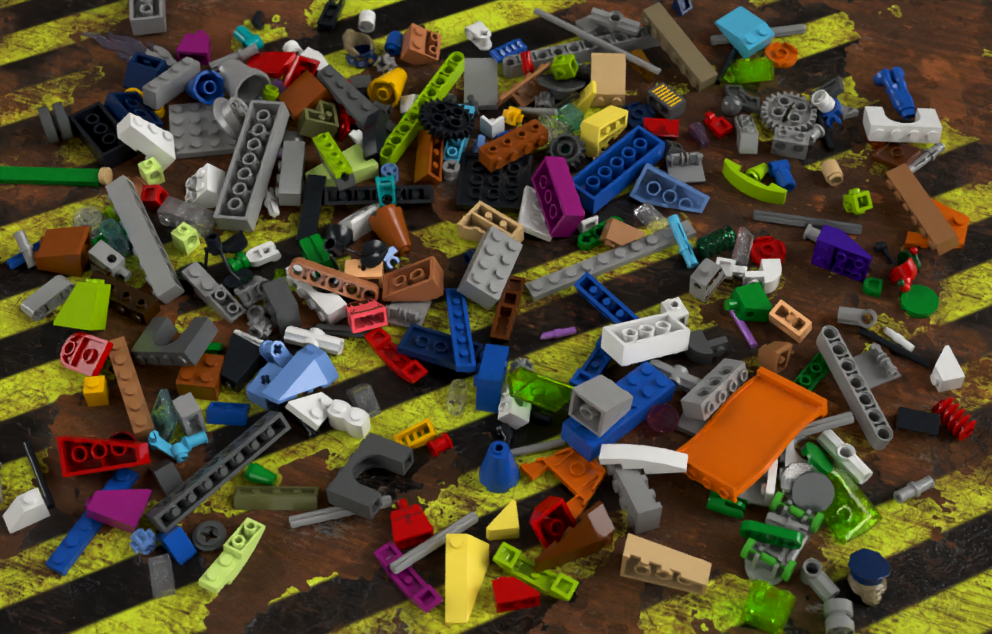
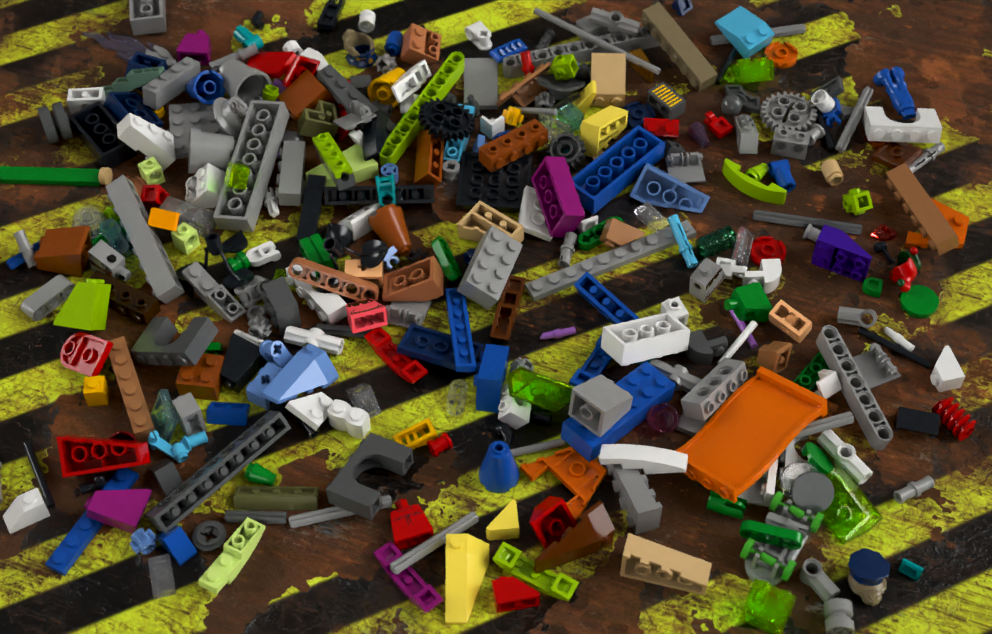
(83, 97): none -> white brick
(98, 482): none -> black arm
(134, 79): none -> sand green slope
(163, 219): none -> light orange slope
(209, 148): none -> light grey piece
(236, 175): none -> clear neon green panel
(267, 517): none -> dark grey axle
(360, 114): none -> light grey hinge
(411, 81): none -> white slope
(414, 254): none -> black gear
(446, 258): none -> green beam
(546, 39): none -> dark grey axle
(567, 250): none -> light grey pin
(739, 341): none -> white bar
(828, 383): none -> white panel
(854, 119): none -> light grey axle
(883, 233): none -> clear red tile
(910, 569): none -> teal slope

